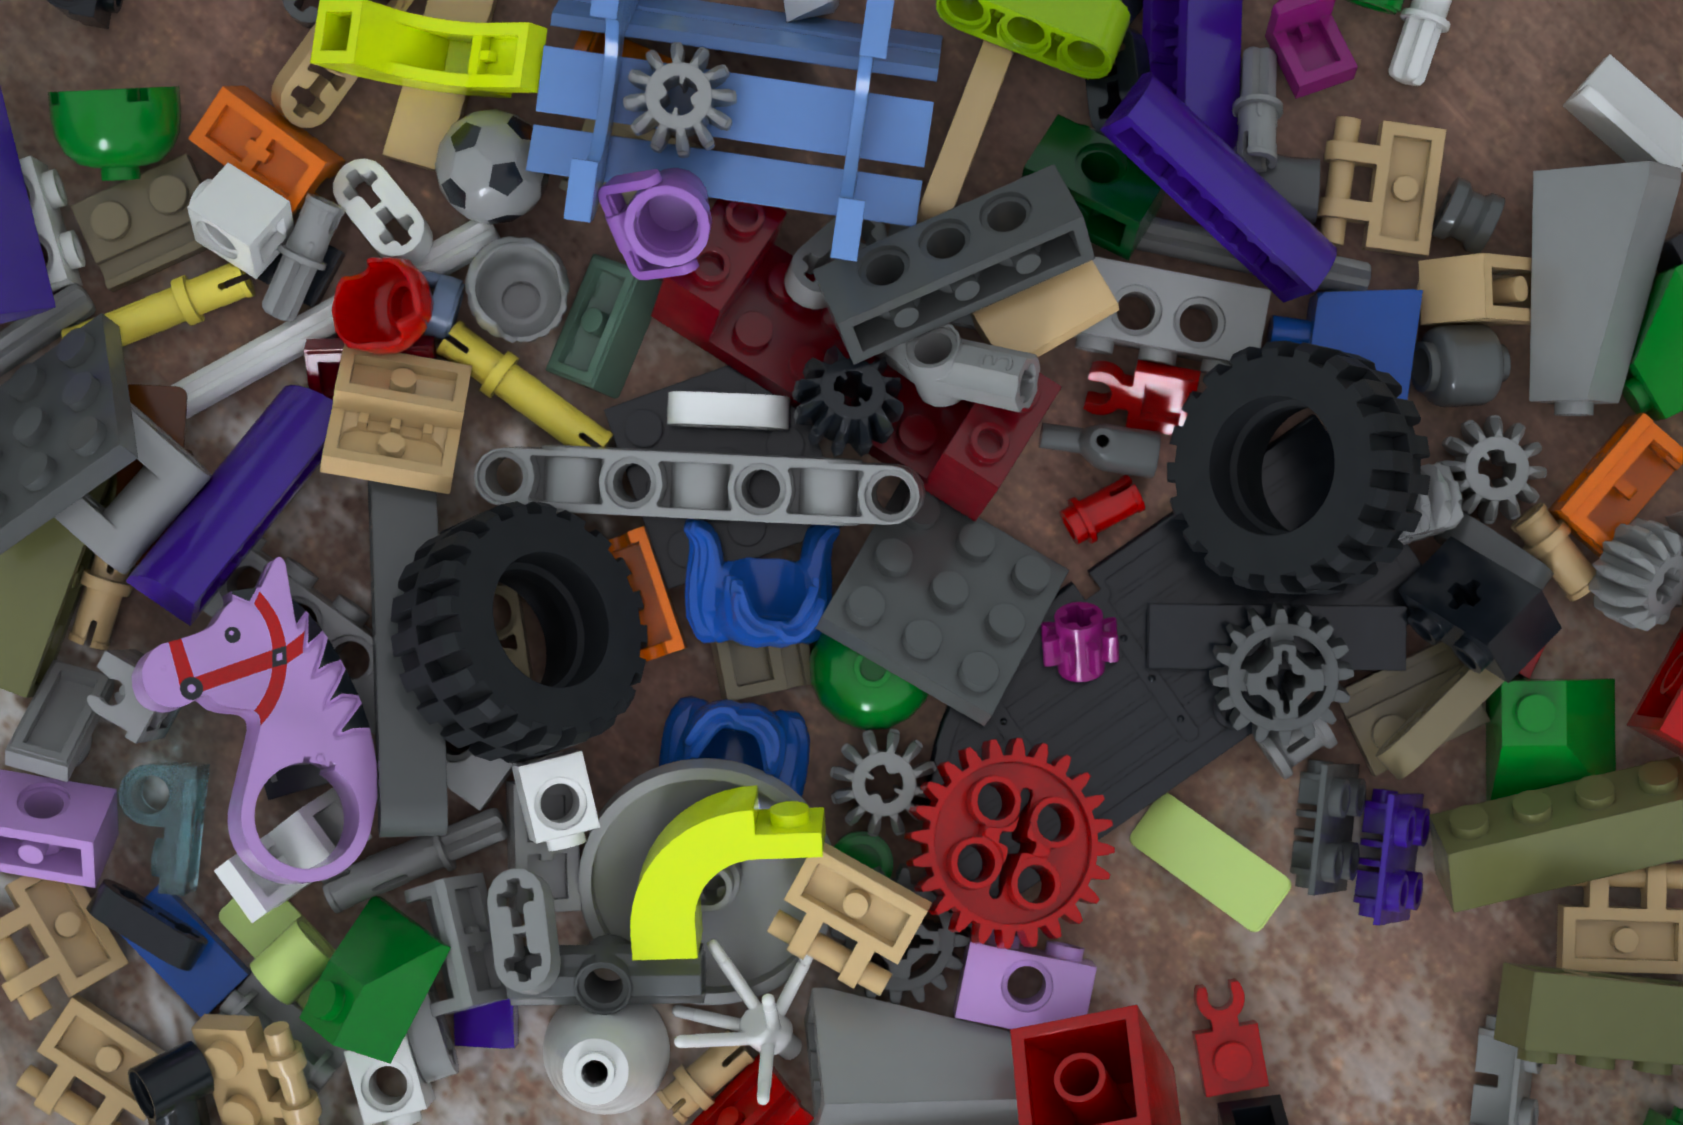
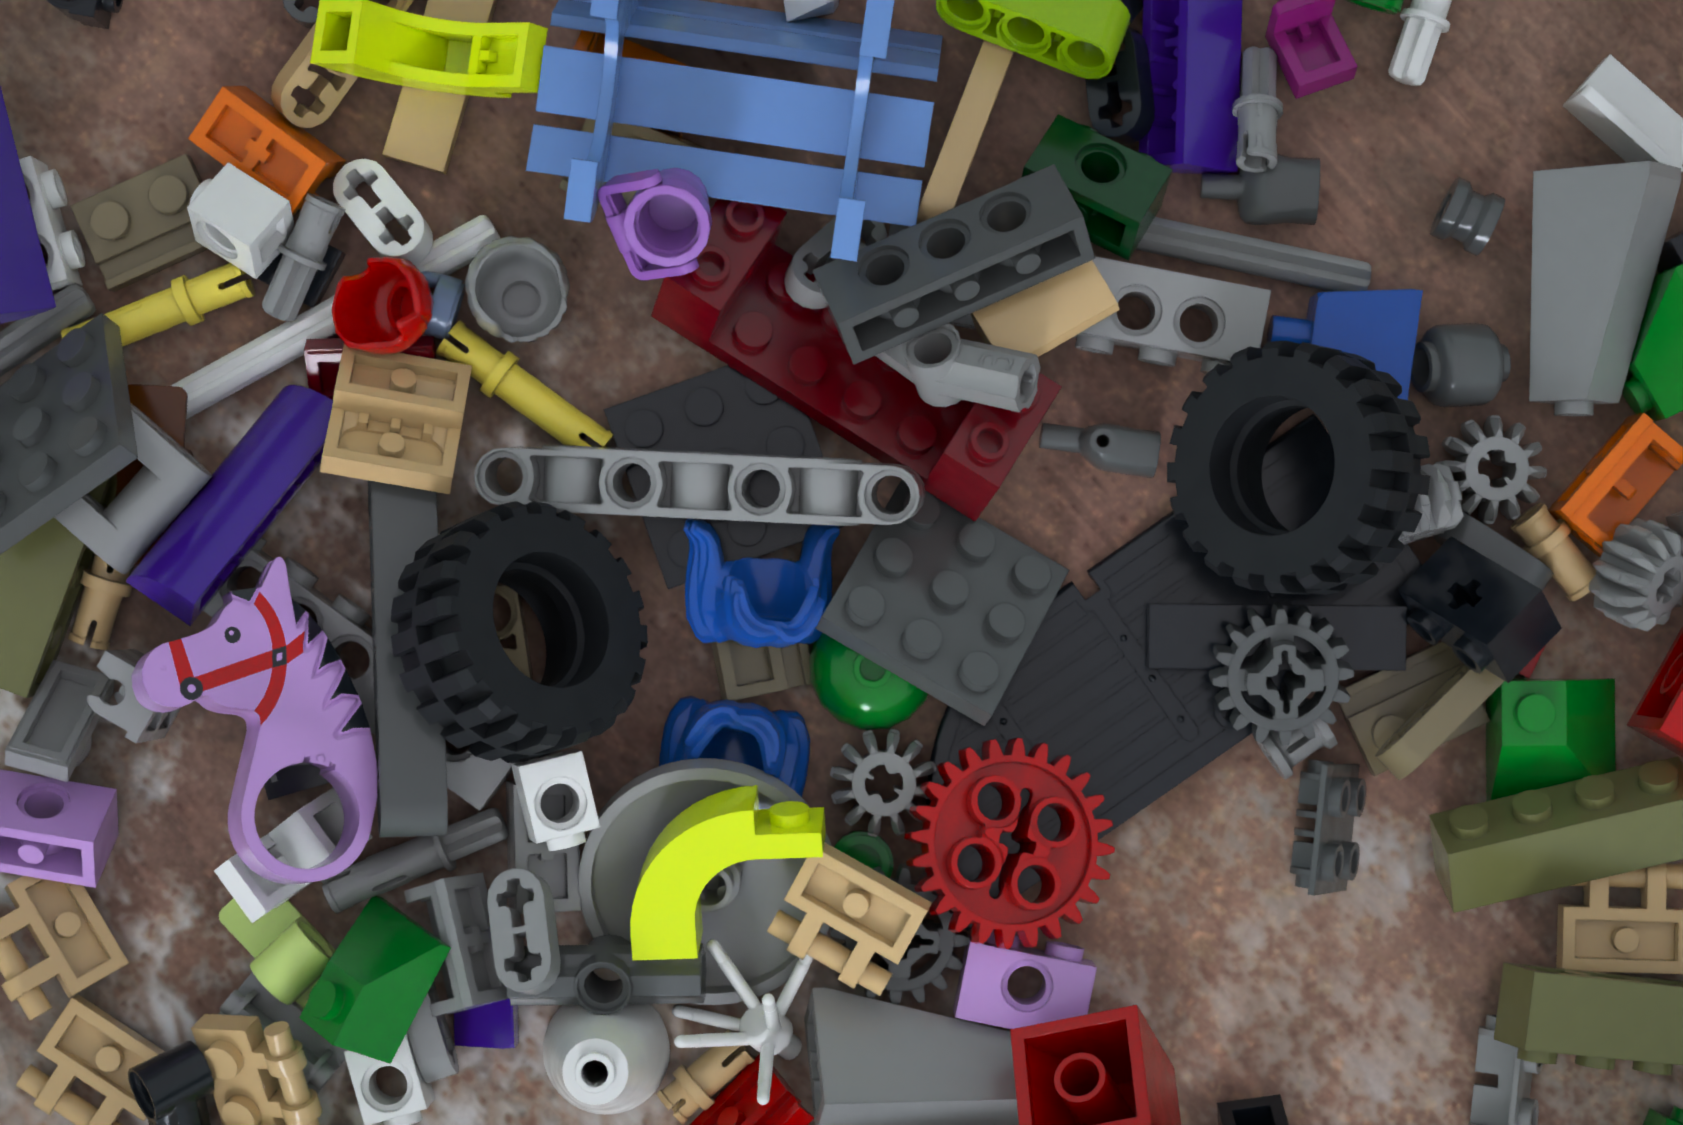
(116, 127): green cylinder -> none
(147, 925): black beam -> none
(178, 854): clear light blue plate -> none
(214, 973): blue tile -> none
(485, 165): light grey piece -> none
(604, 327): sand green slope -> none
(657, 99): light grey gear -> none
(659, 614): orange hinge -> none
(728, 410): white beam -> none
(823, 402): black gear -> none
(1080, 641): magenta gear -> none
(1101, 510): red pin -> none
(1150, 396): red plate -> none
(1210, 862): yellowish green piece -> none
(1219, 189): dark purple brick -> none
(1229, 1050): red plate -> none
(1397, 886): dark purple hinge -> none
(1401, 188): tan plate -> none
(1476, 290): tan slope -> none

